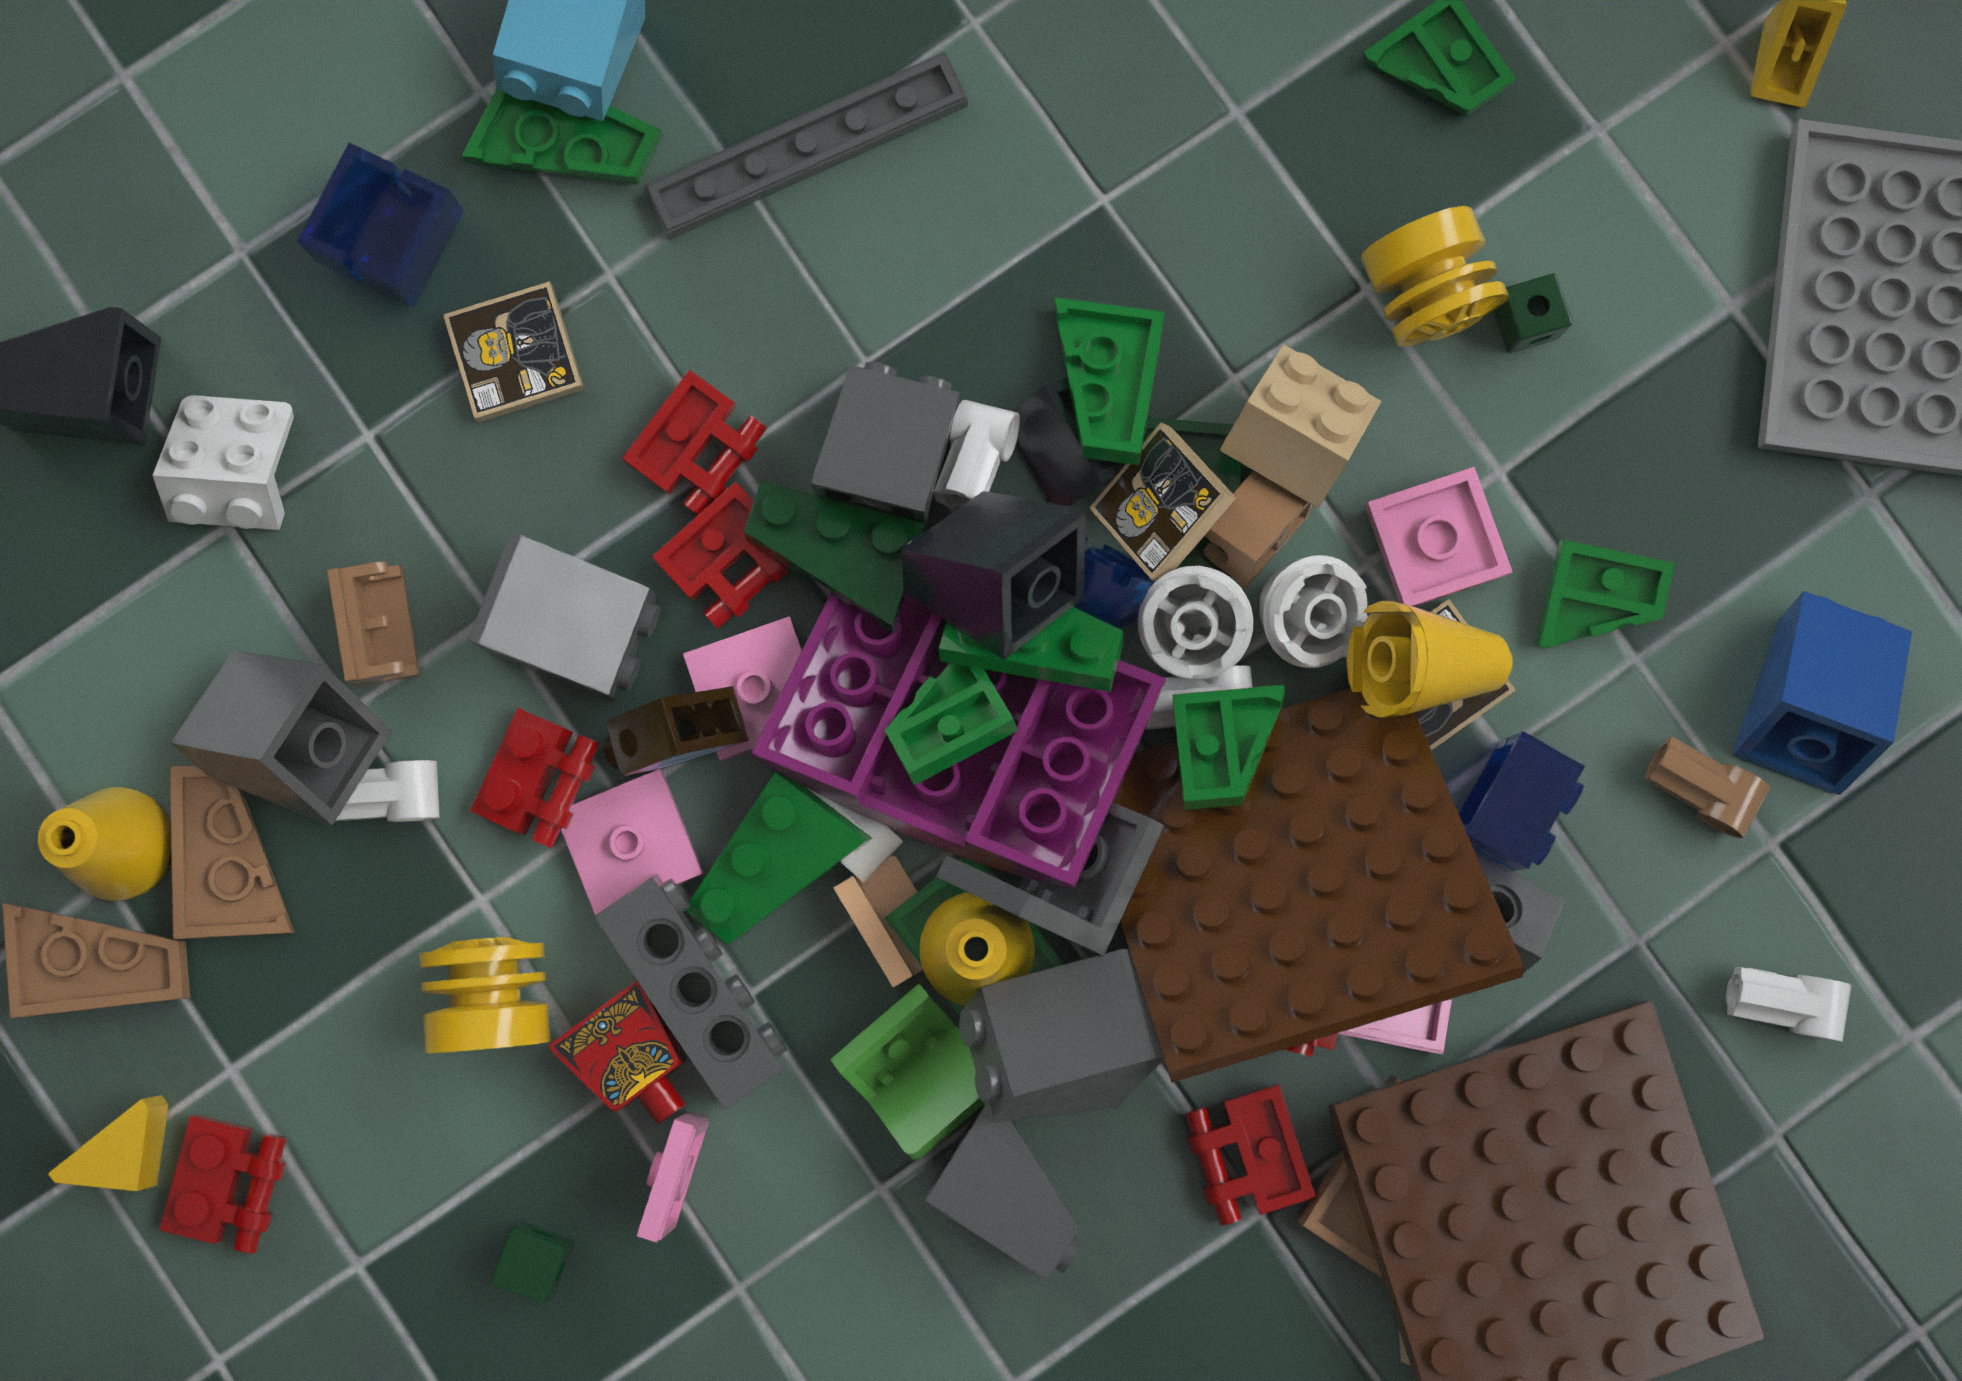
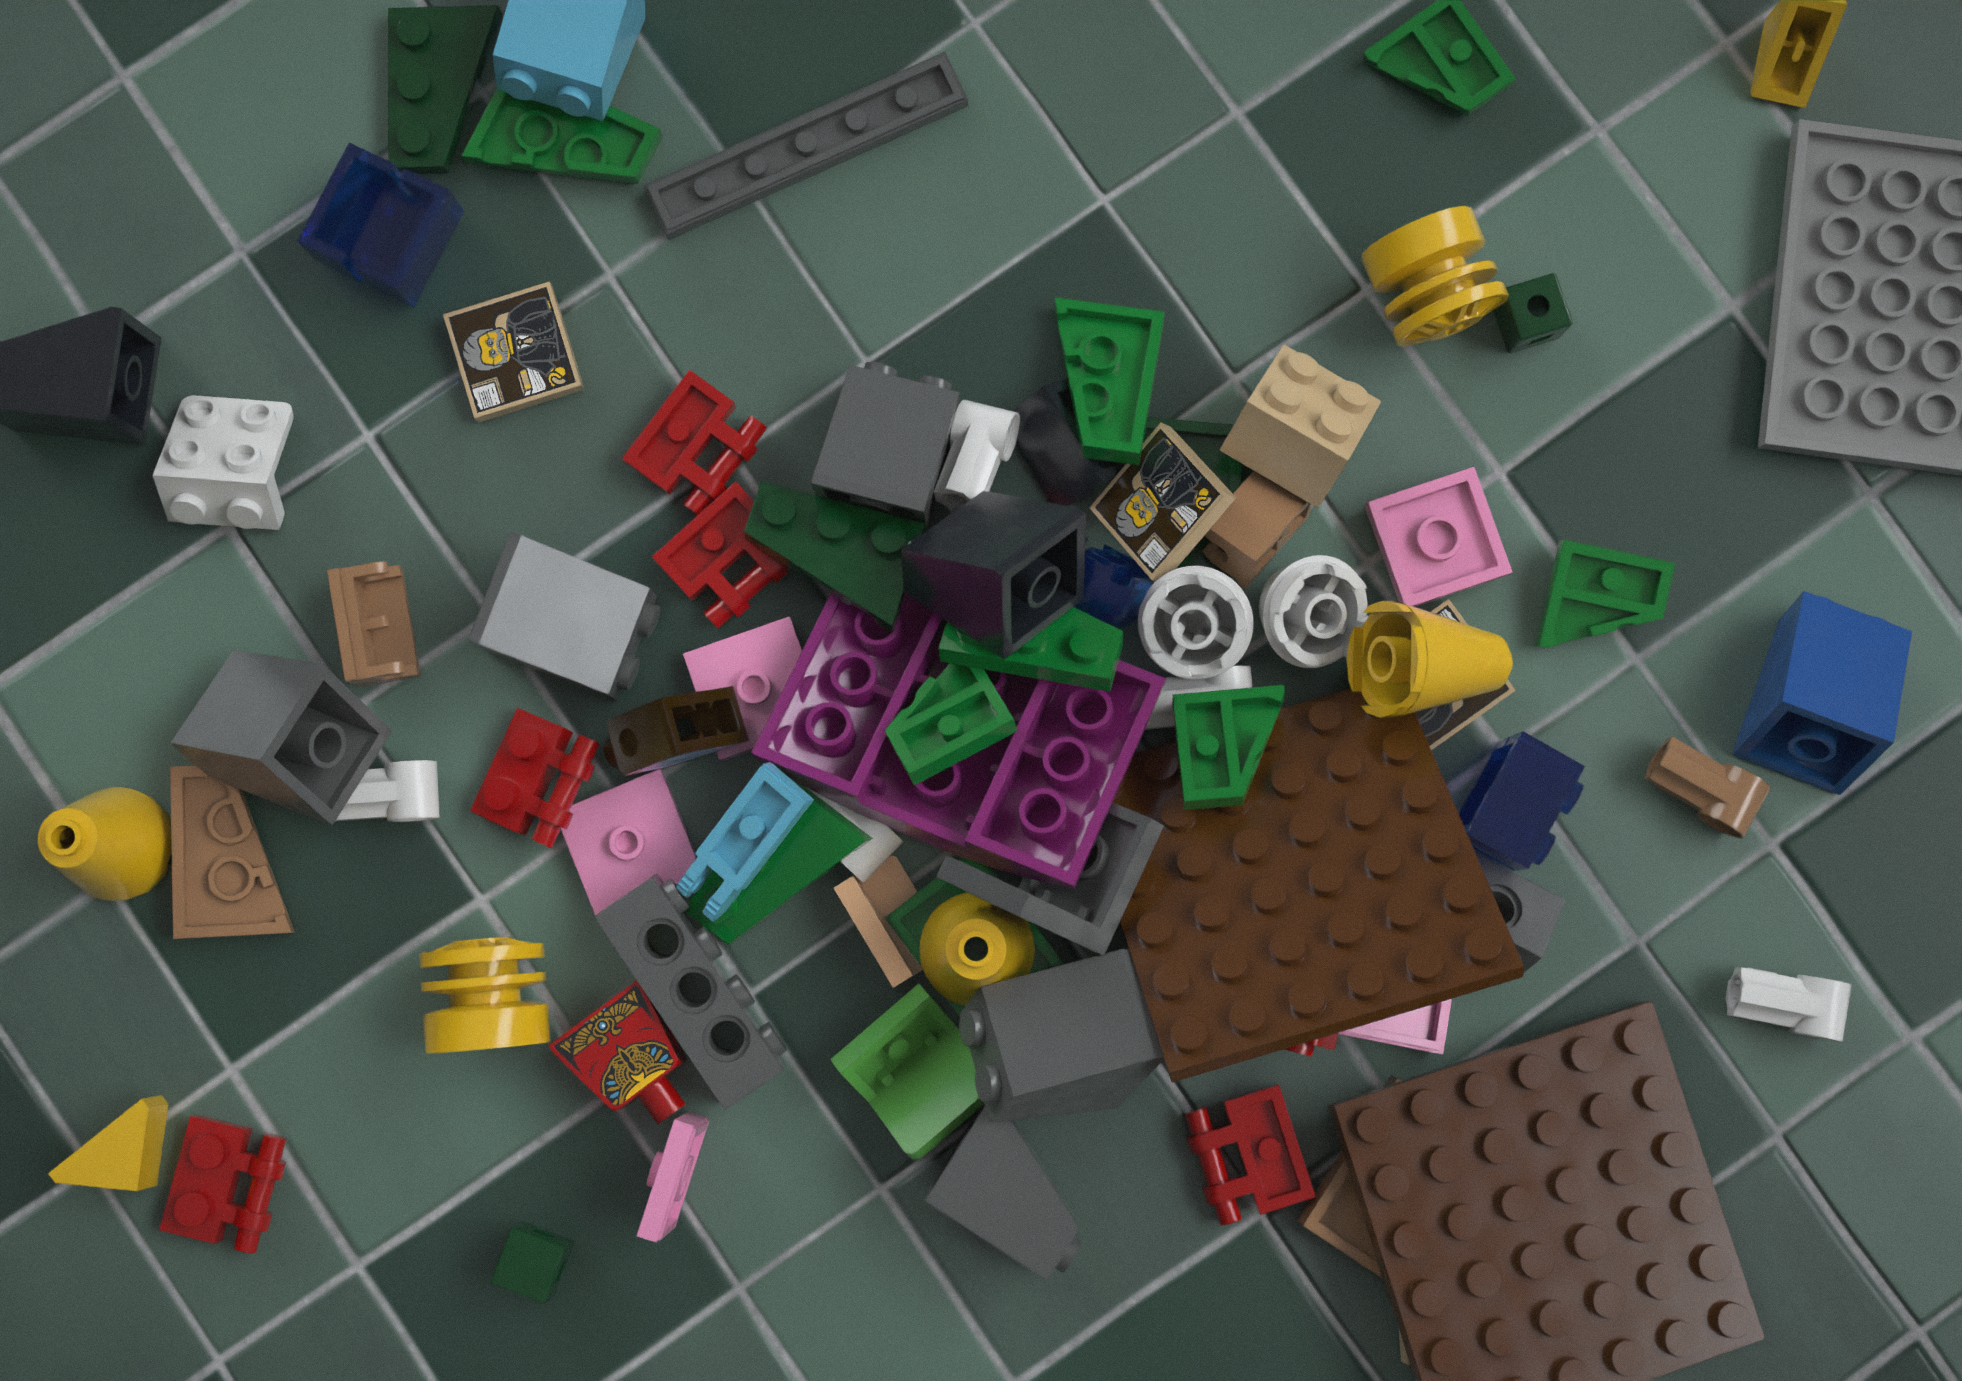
(86, 965): medium nougat wing -> none
(431, 78): none -> dark green wing
(746, 837): none -> medium azure hinge

